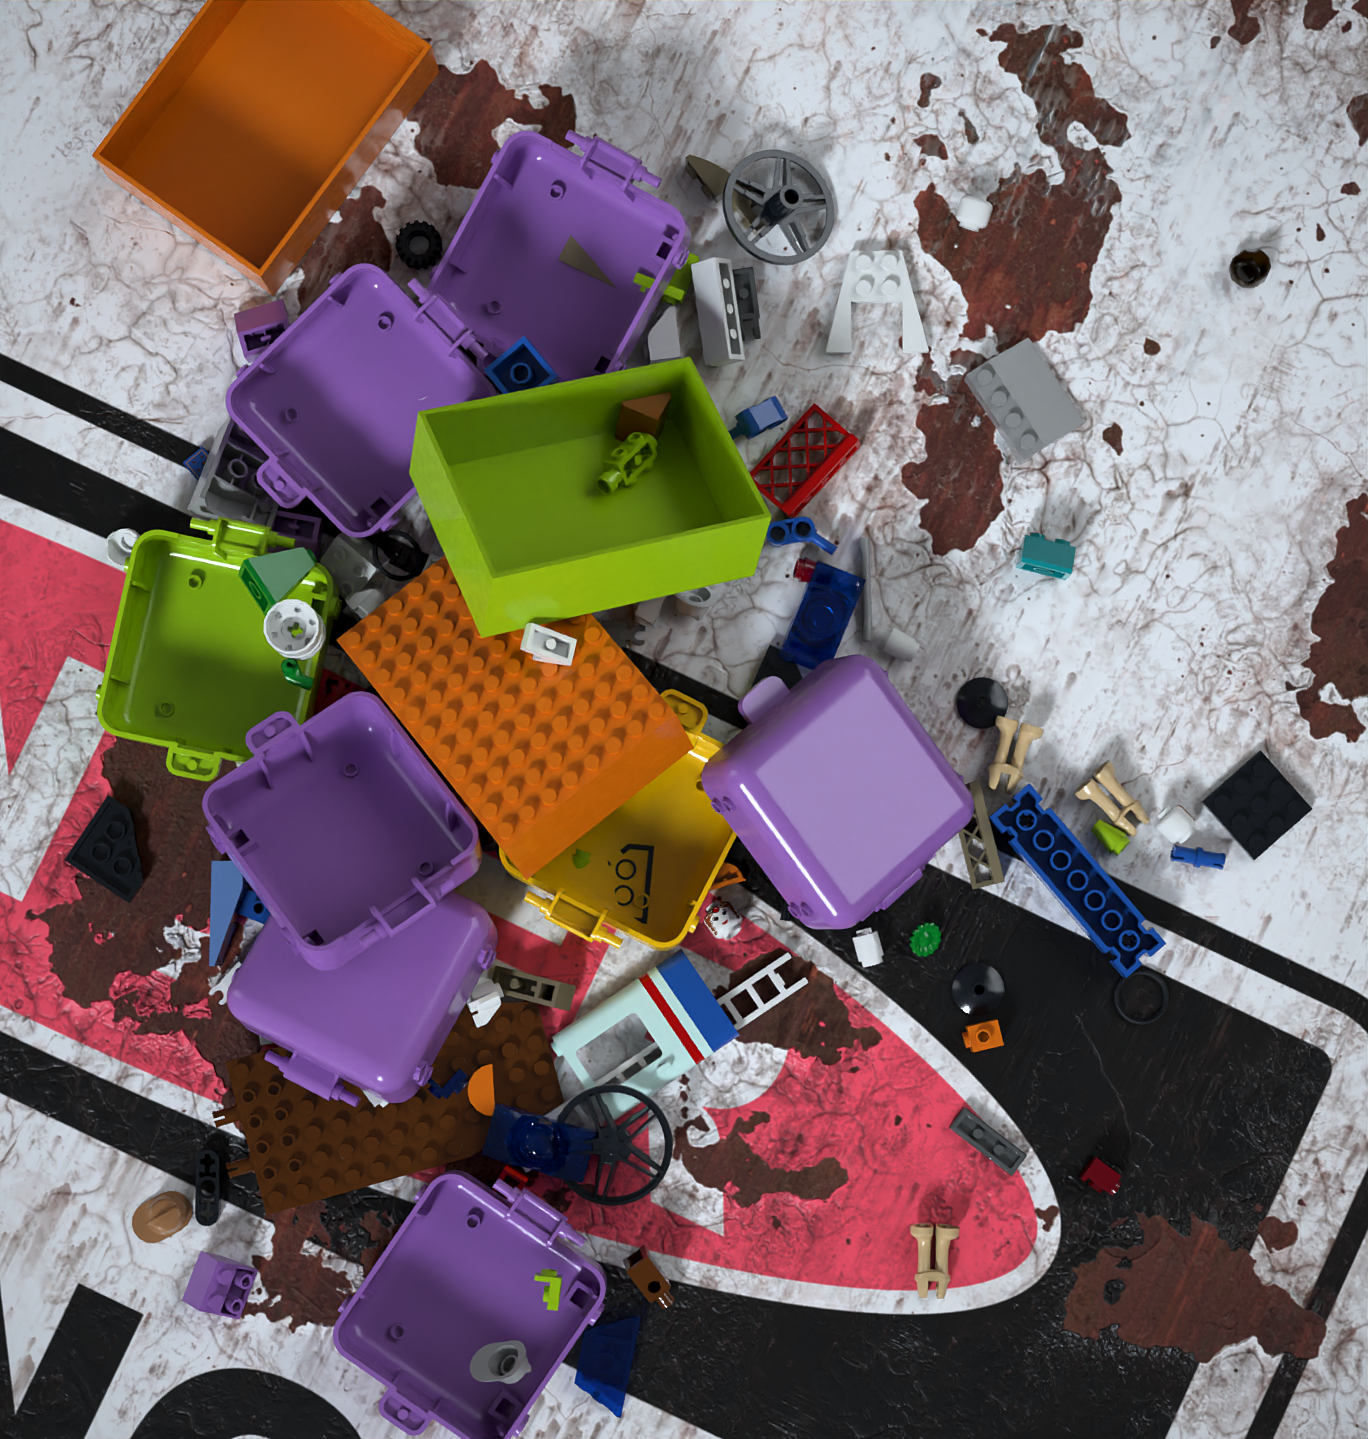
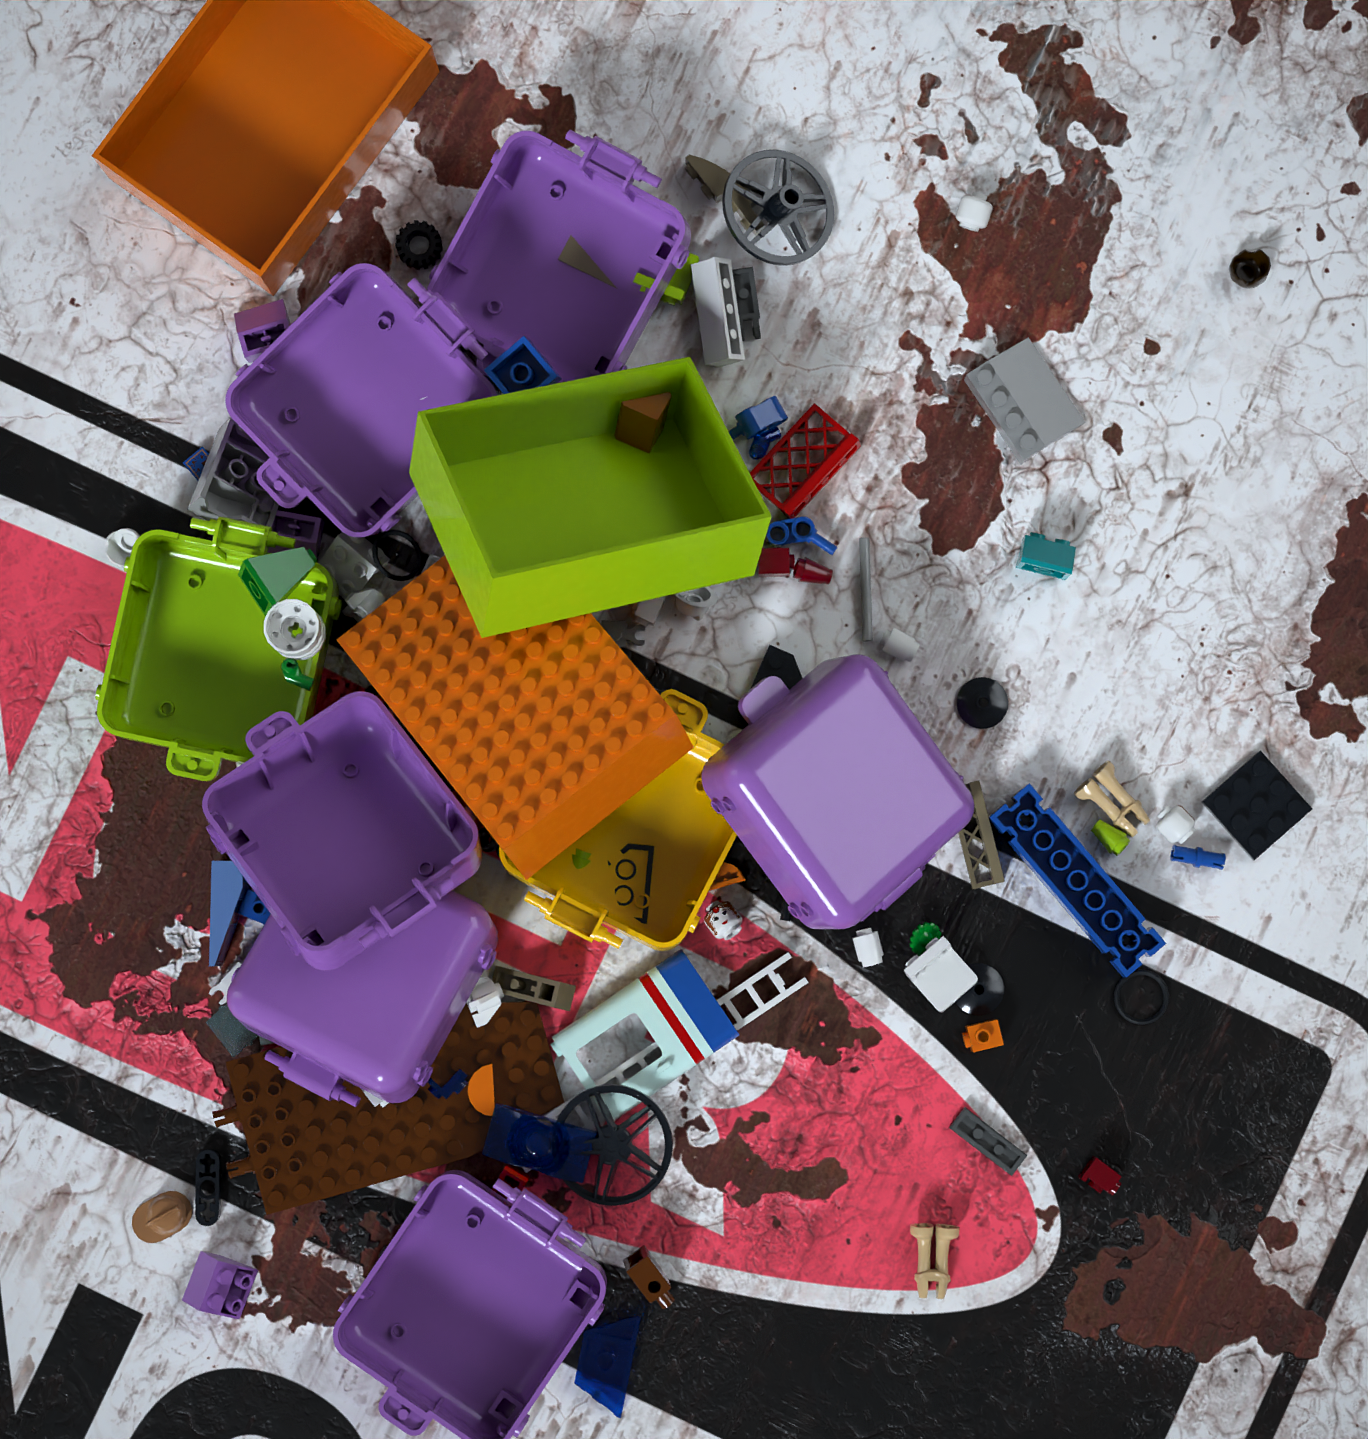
(110, 850): black plate -> none
(230, 1031): none -> clear light blue piece
(500, 1362): light grey piece -> none
(548, 645): white slope -> none
(552, 1292): lime bracket -> none
(627, 461): lime brick -> none
(663, 339): white slope -> none
(762, 441): none -> clear blue arm
(775, 562): none -> dark red brick
(821, 616): clear blue slope -> none
(876, 278): white wing -> none
(940, 974): none -> white bracket
(1026, 735): tan piece -> none

